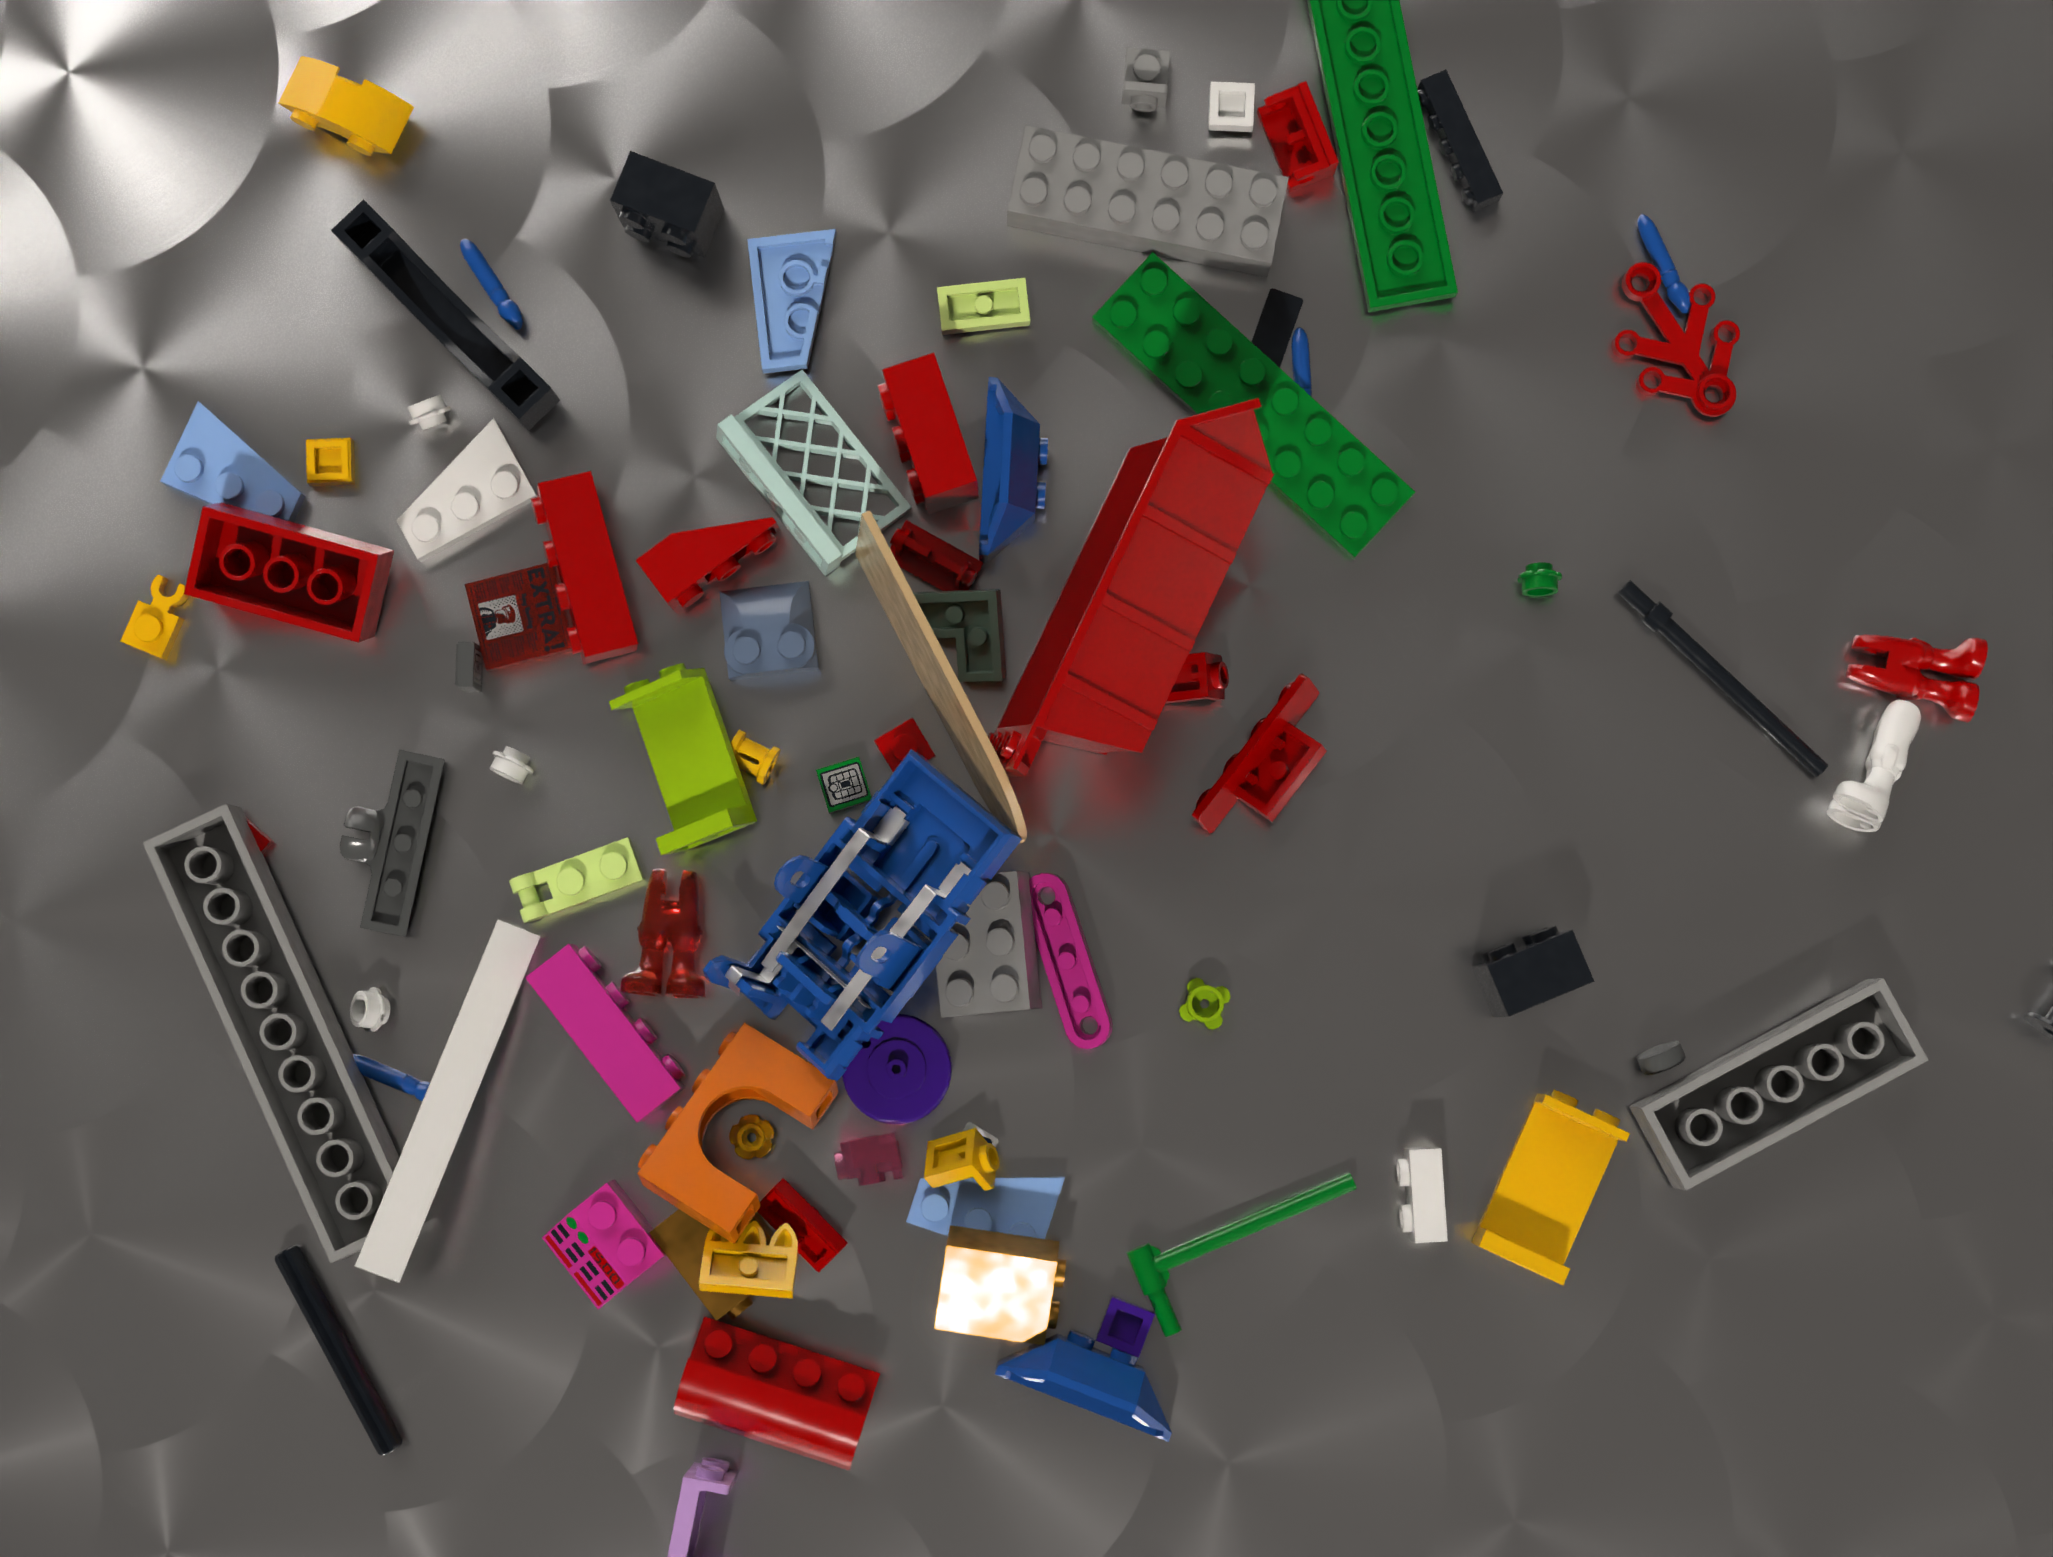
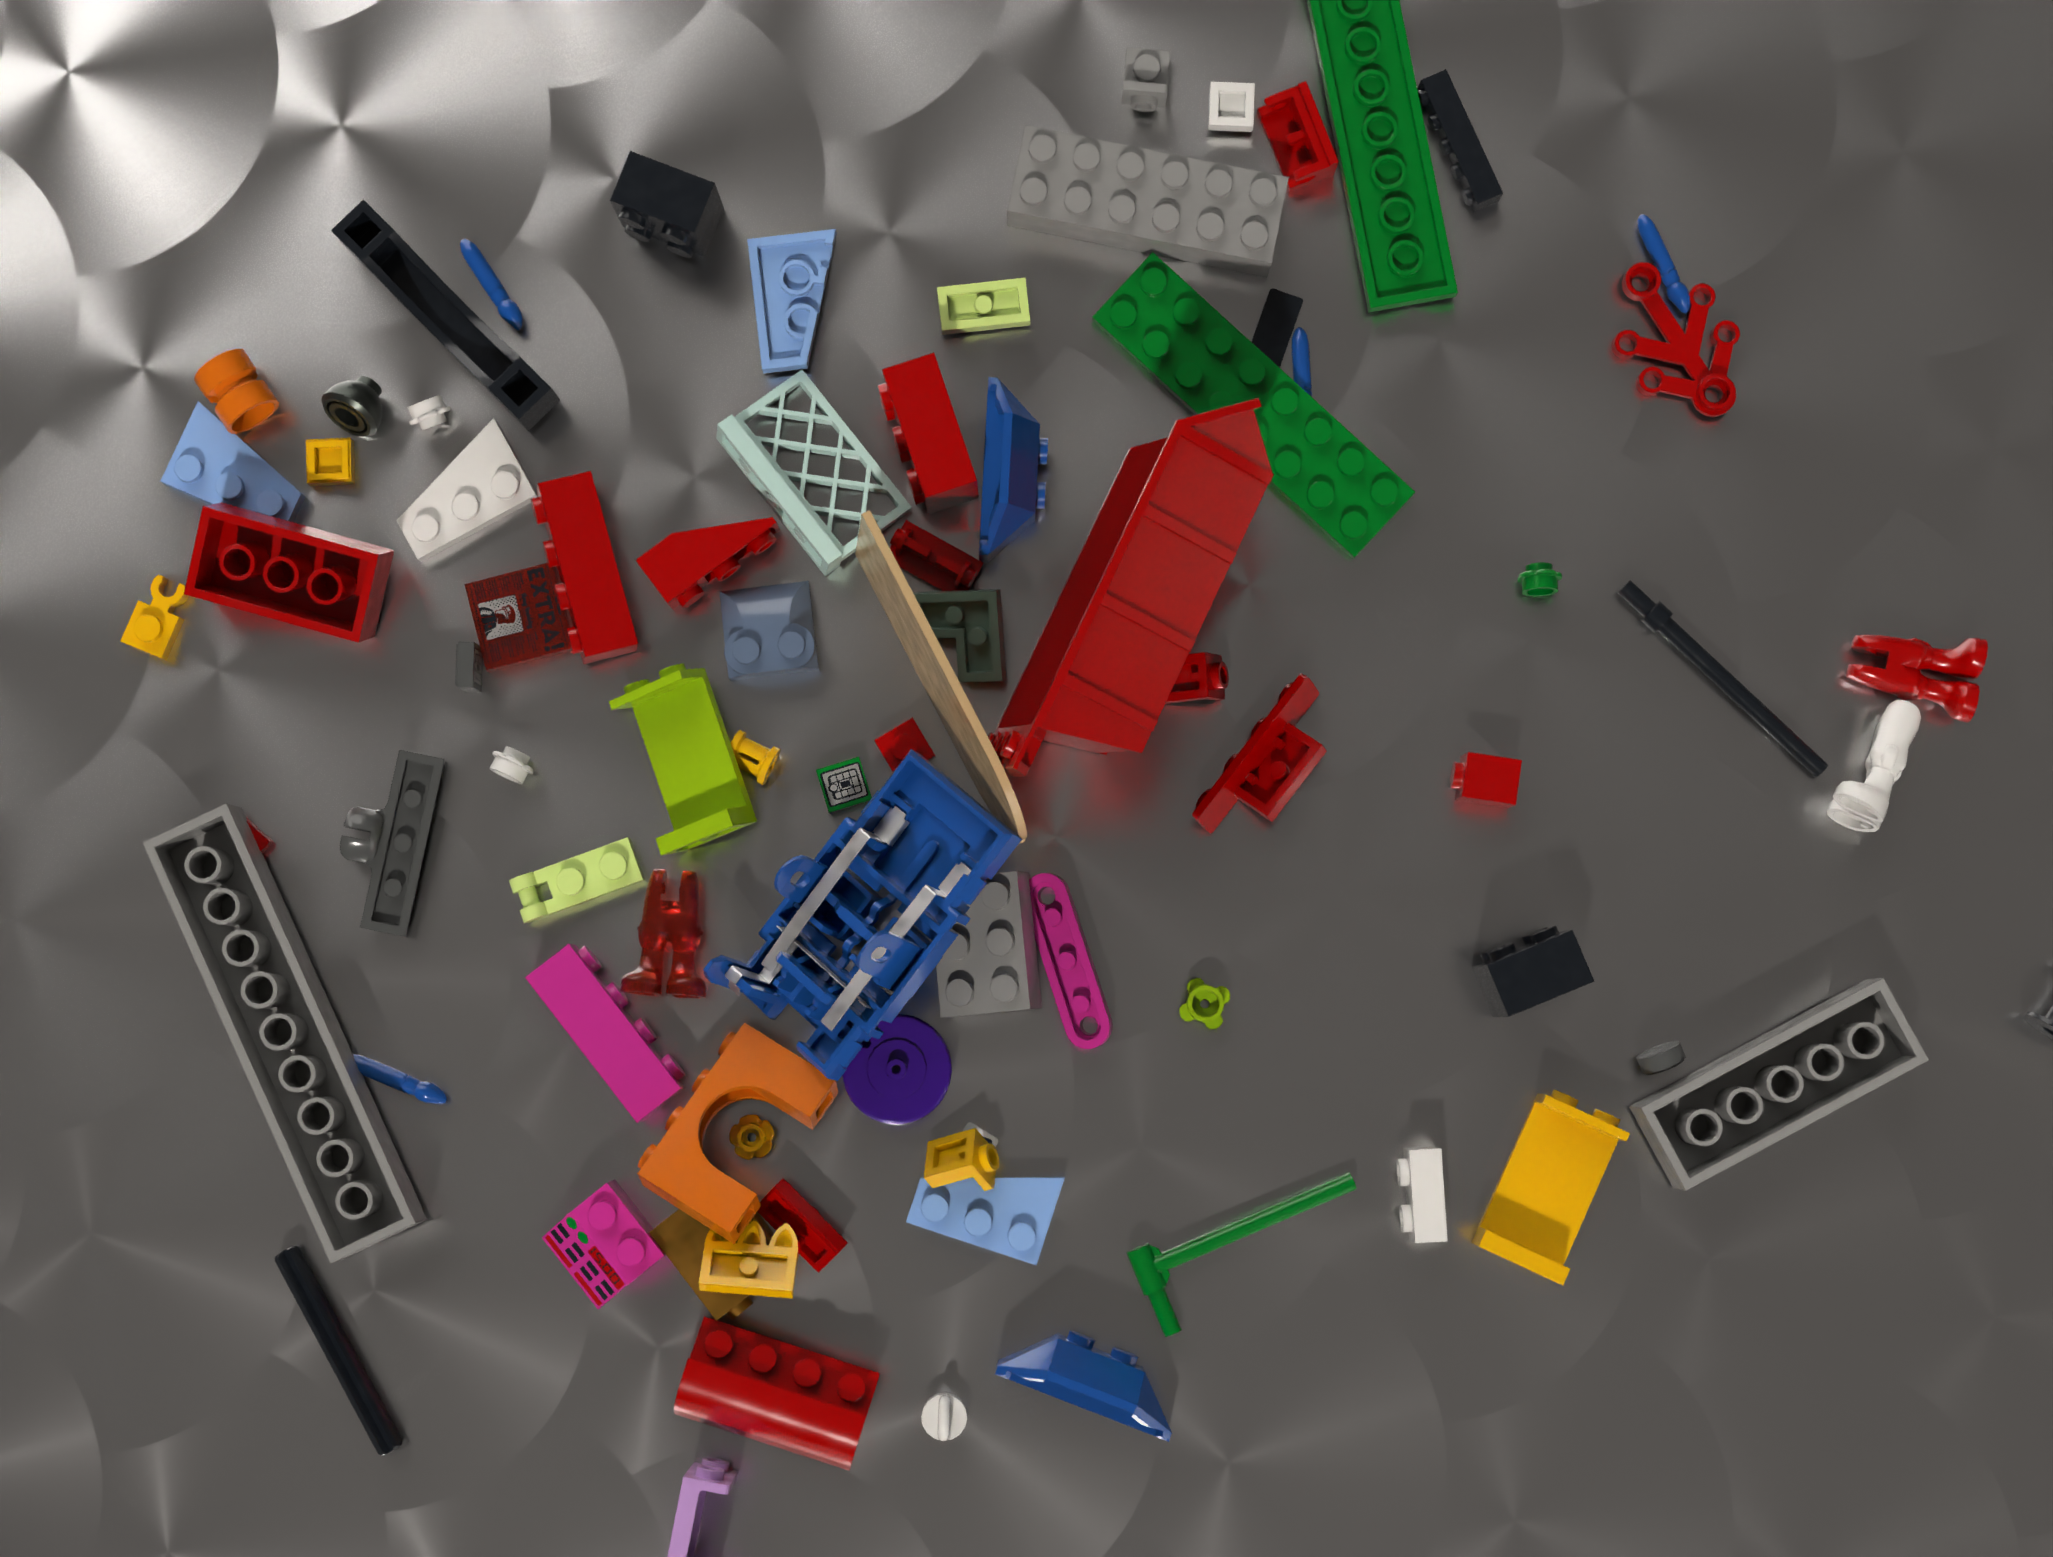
(232, 384): none -> orange wheel
(354, 406): none -> pearl dark grey brick
(360, 112): yellow brick -> none
(369, 1009): white plate -> none
(447, 1102): white tile -> none
(869, 1158): clear pink brick -> none
(944, 1416): none -> white tile
(999, 1285): brick -> none
(1125, 1326): dark purple plate -> none
(1486, 779): none -> red brick

